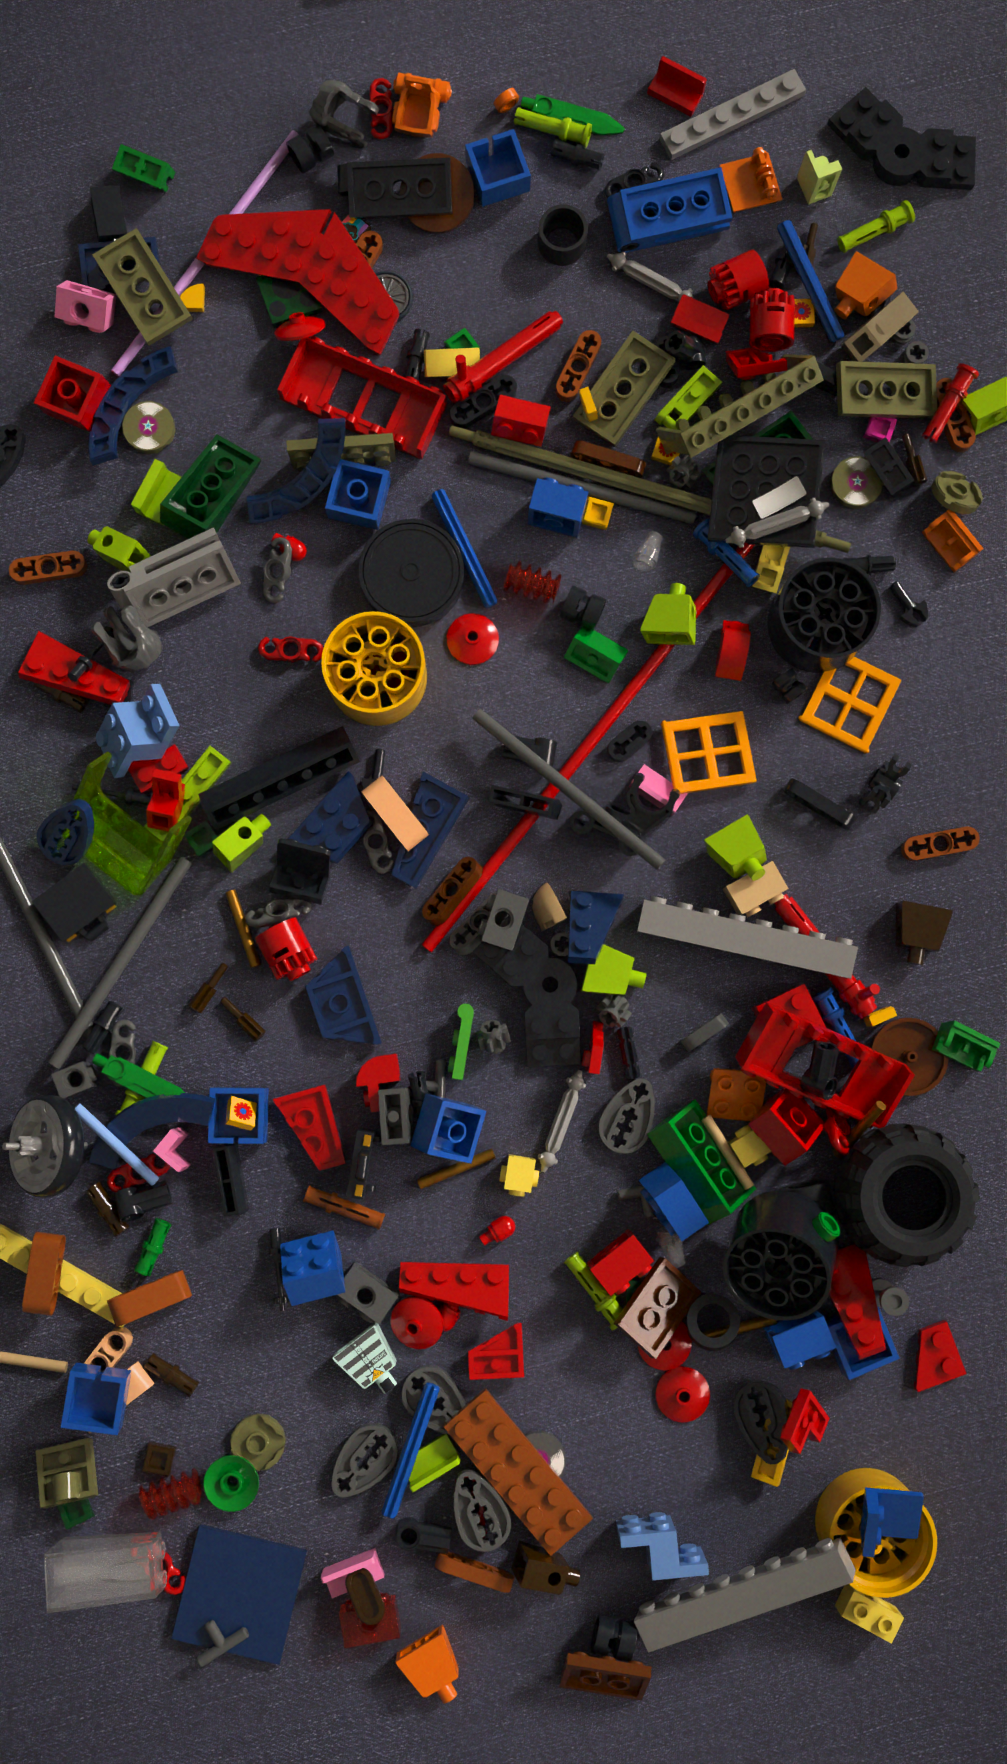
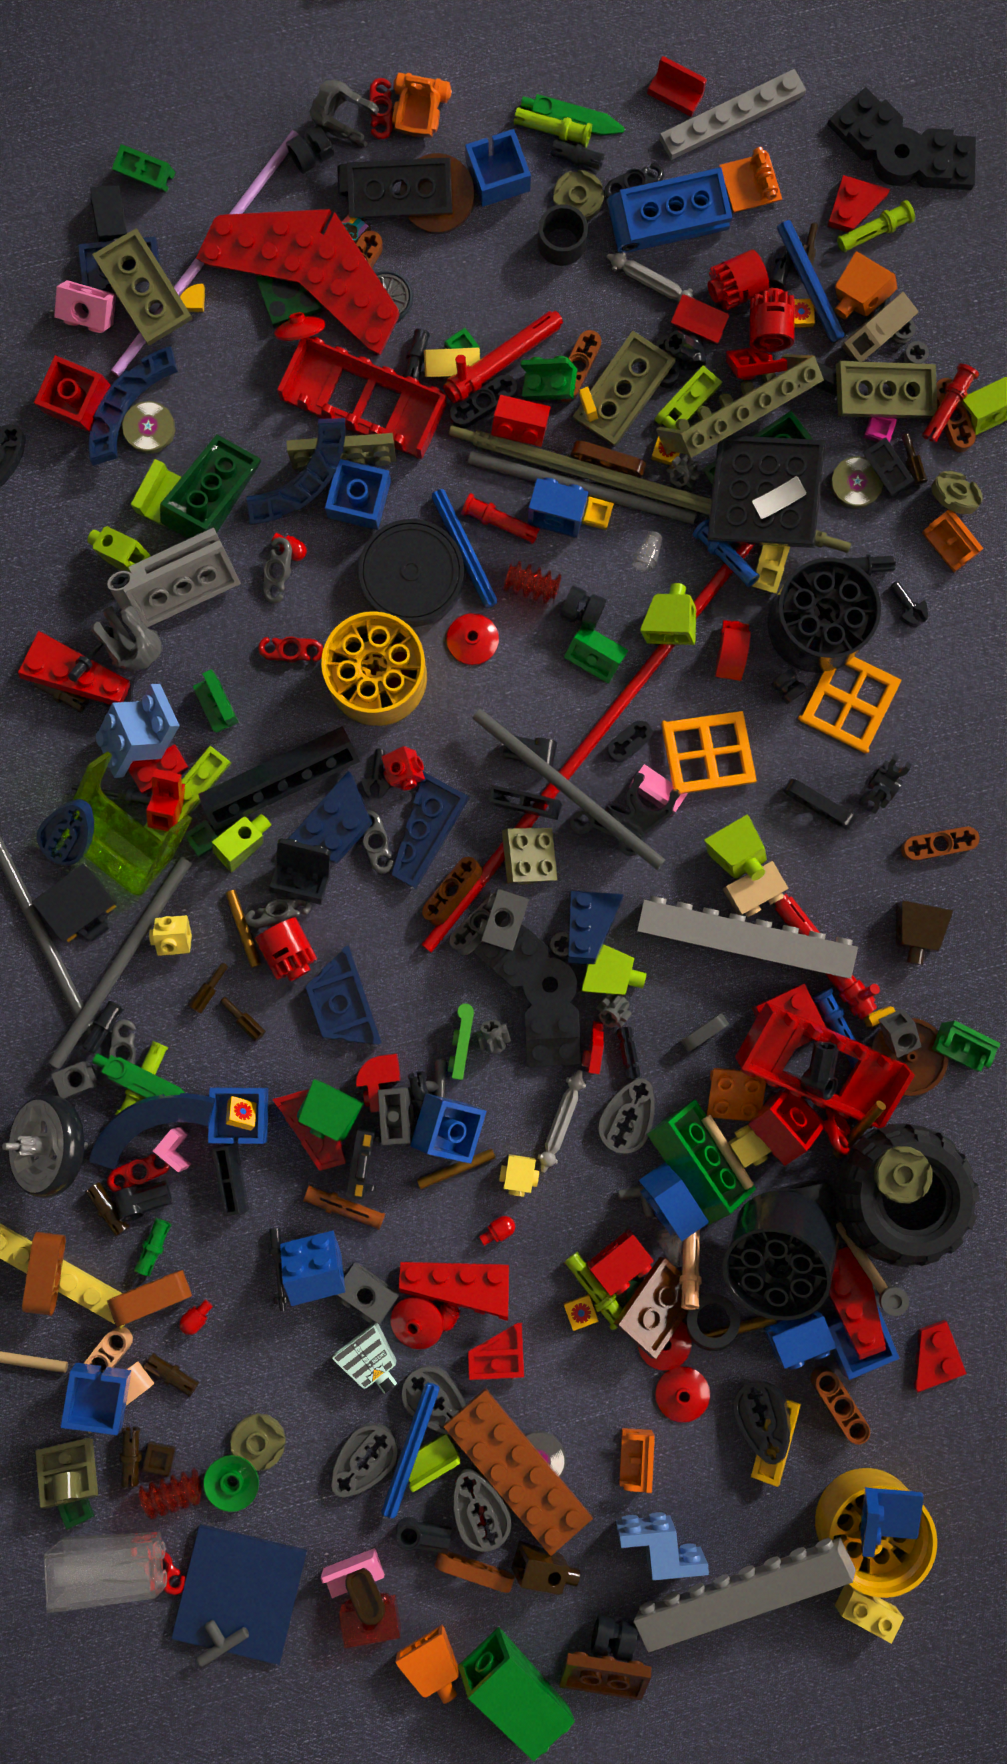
(31, 578): dark orange beam -> none
(116, 1145): light blue piece -> none
(130, 1457): none -> dark brown pin
(171, 935): none -> light yellow brick
(195, 1318): none -> red cylinder
(215, 702): none -> green bracket
(328, 1111): none -> green torso
(395, 813): light nougat beam -> none
(403, 768): none -> red brick
(488, 514): none -> red pin
(506, 100): orange tile -> none
(515, 1695): none -> green slope
(529, 855): none -> olive plate
(547, 908): tan brick -> none
(548, 378): none -> green bracket
(580, 1312): none -> yellow tile
(581, 191): none -> olive tile
(637, 1460): none -> orange hinge
(690, 1272): none -> light nougat pin
(777, 522): light grey wheel -> none
(805, 1420): red plate -> none
(818, 177): yellowish green panel -> none
(826, 1226): green tile -> none
(843, 1418): none -> dark orange beam
(855, 203): none -> red wing
(863, 1260): none -> tan bar
(900, 1033): none -> dark grey brick
(903, 1174): none -> olive tile

